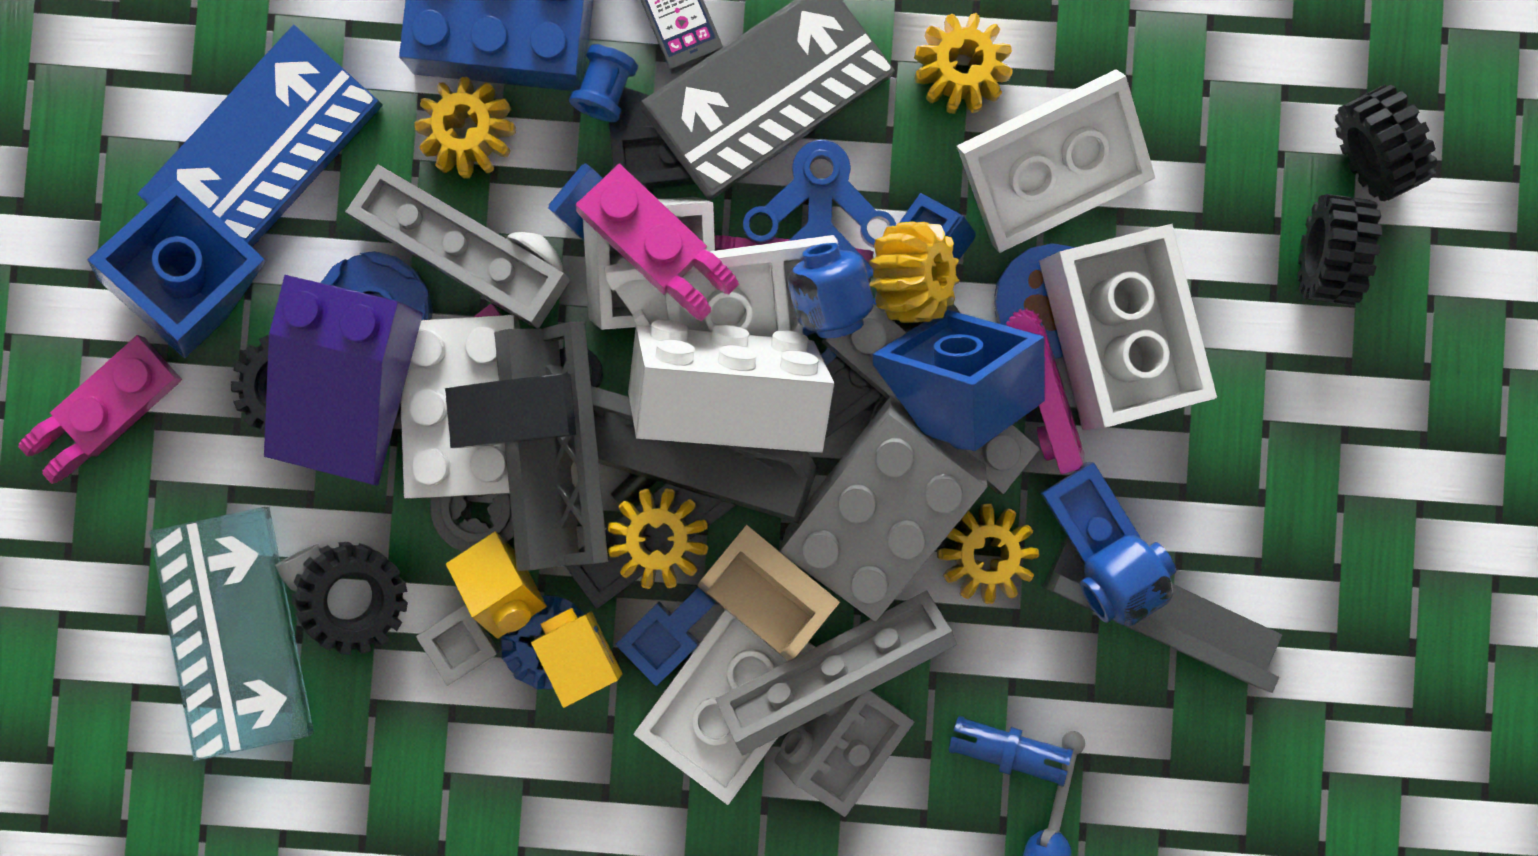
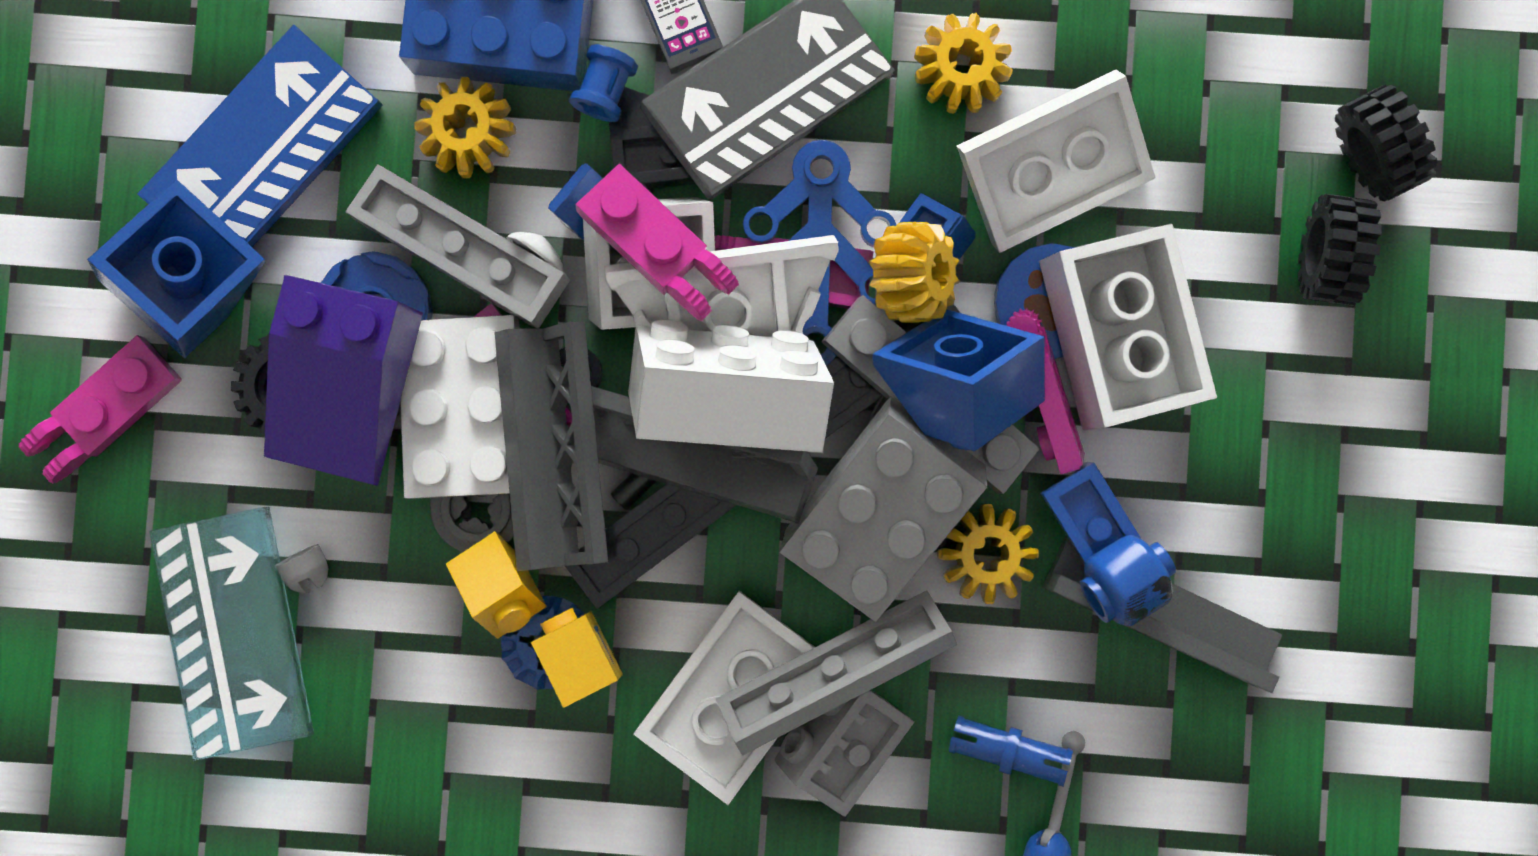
(361, 631): black tyre -> none
(457, 645): light grey plate -> none
(510, 411): black slope -> none
(660, 558): yellow gear -> none
(663, 638): blue plate -> none
(768, 593): tan panel -> none
(830, 291): blue head -> none

